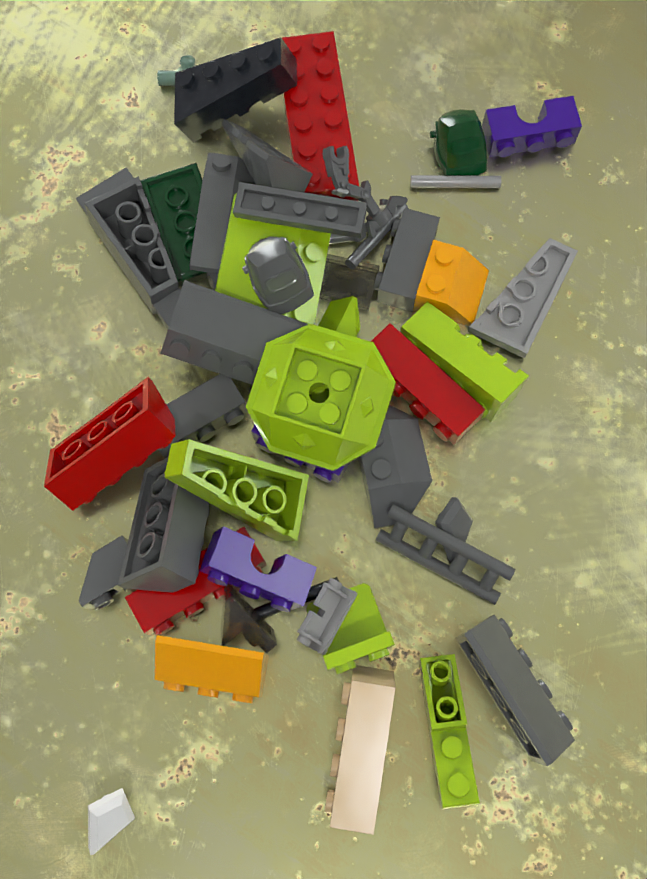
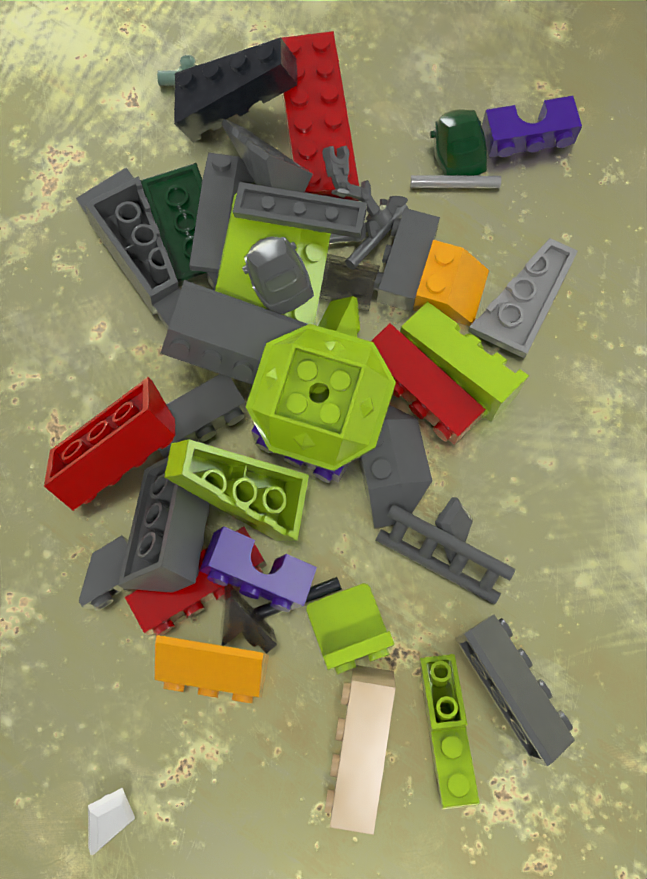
(320, 628): light grey hinge -> none

